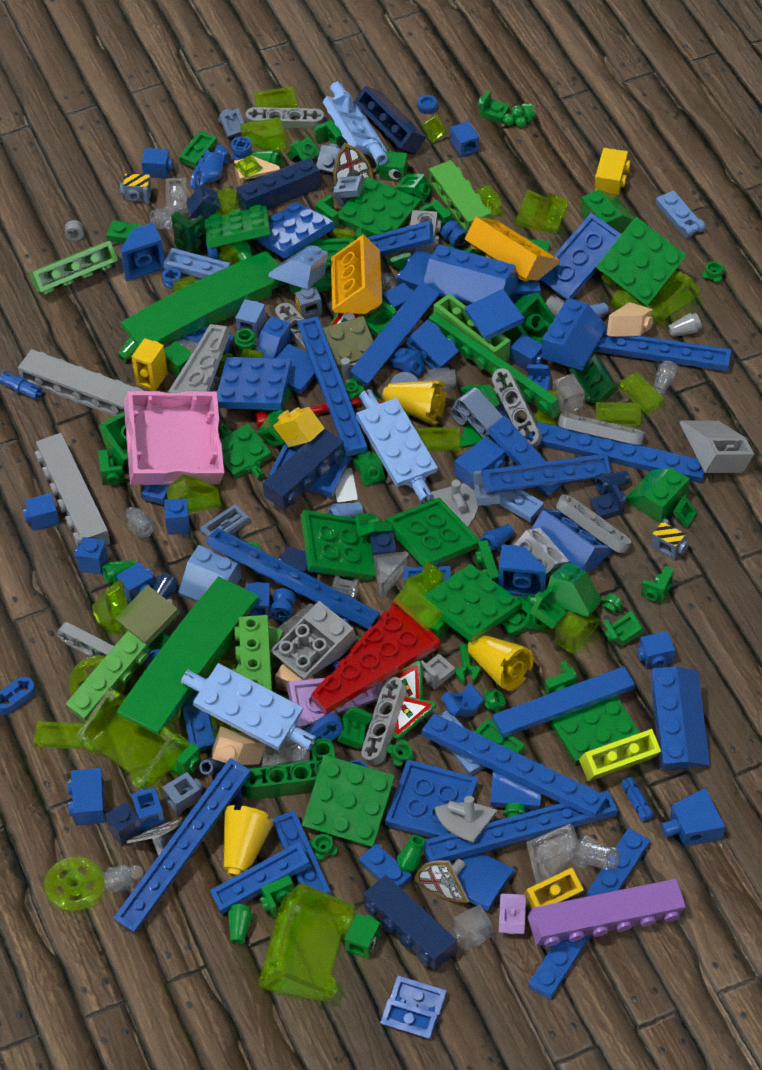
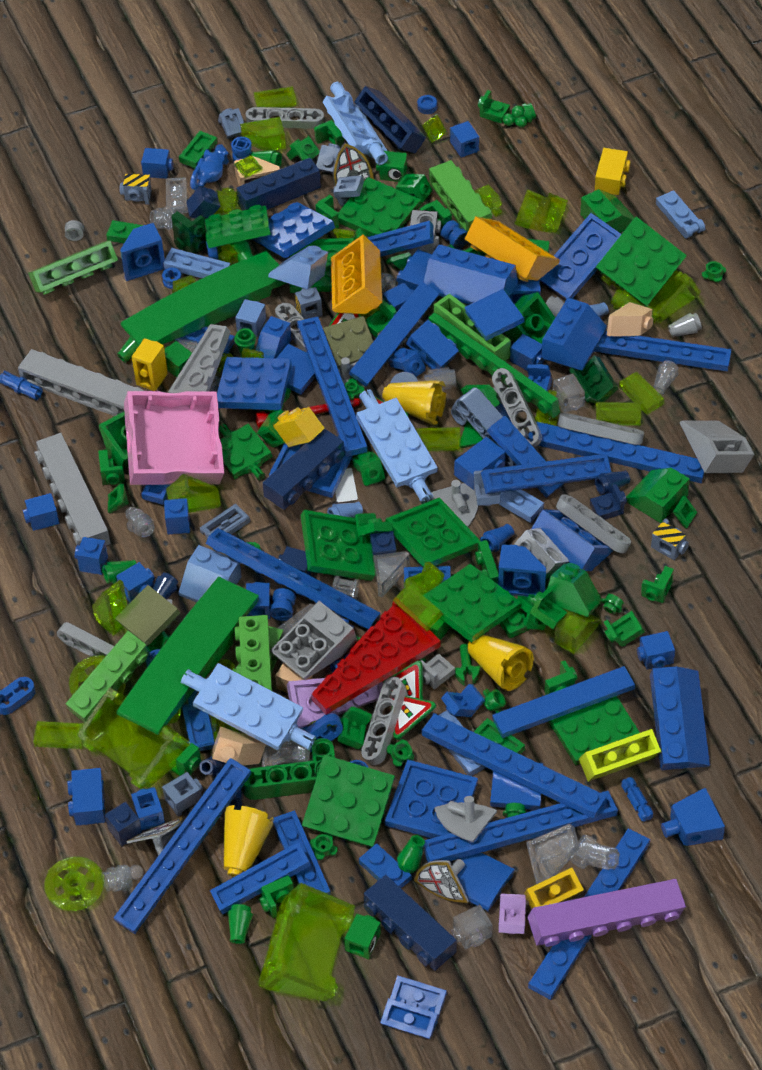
(117, 499): none -> green slope

